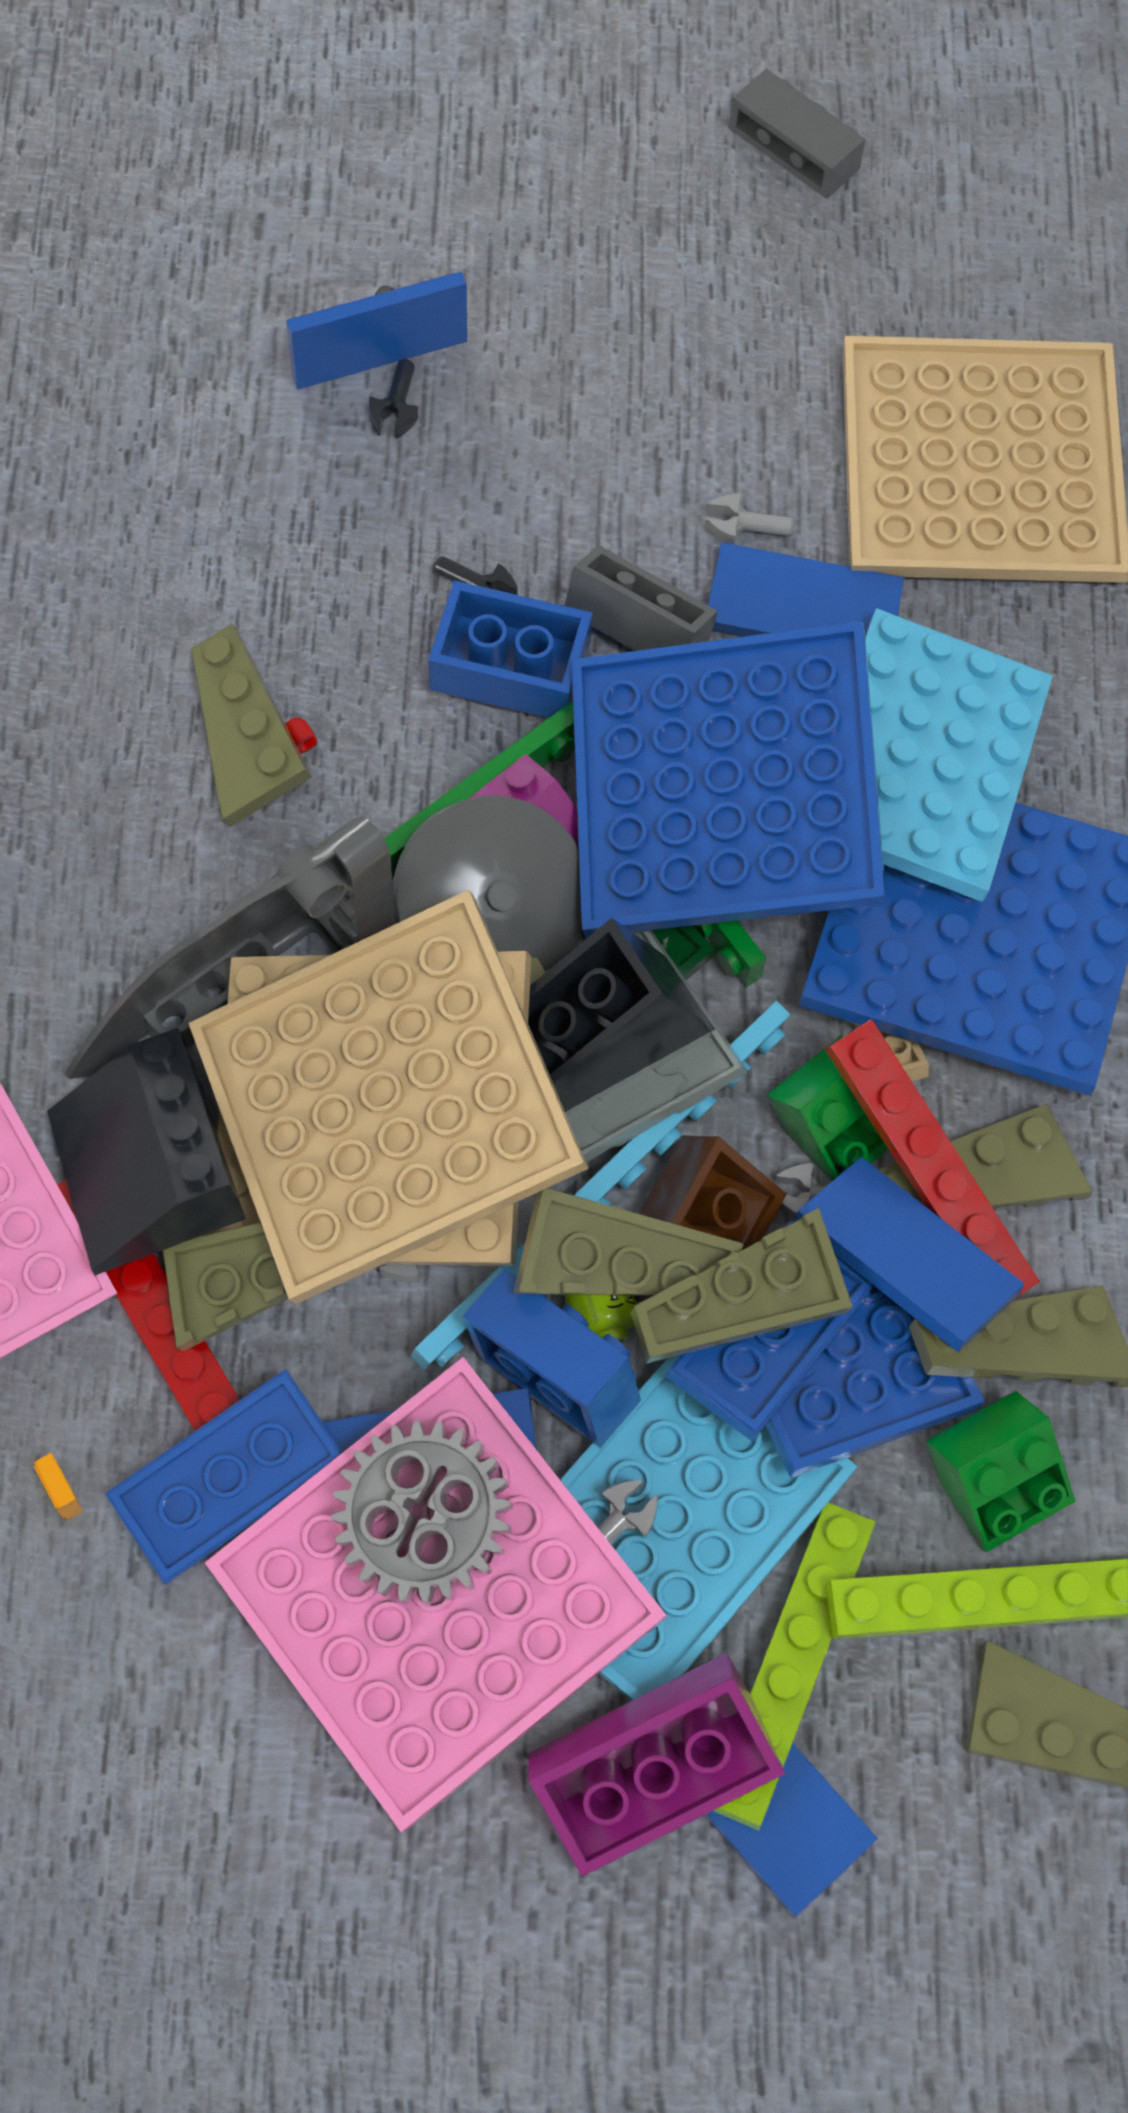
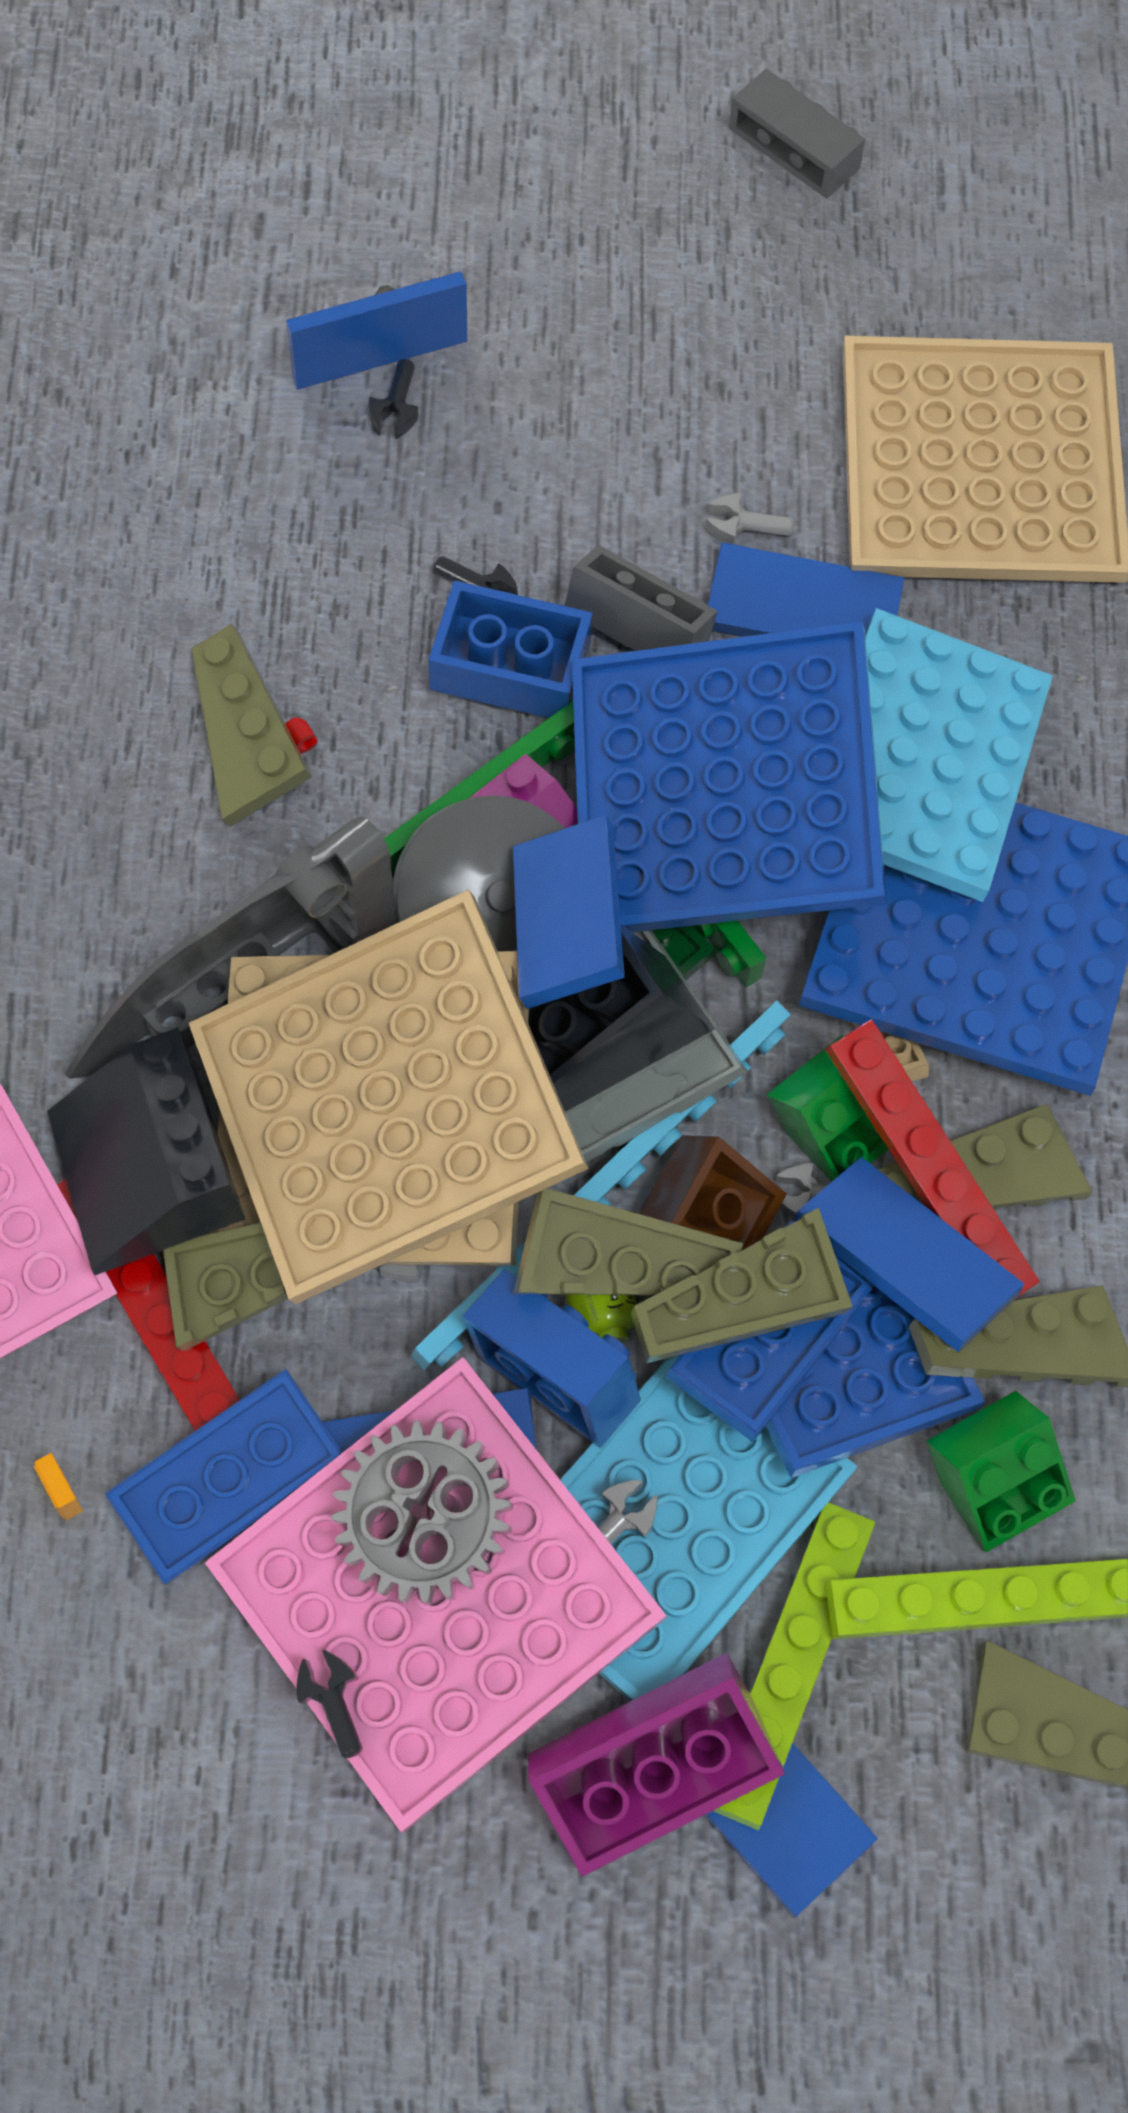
(332, 1700): none -> black bar
(567, 912): none -> blue tile

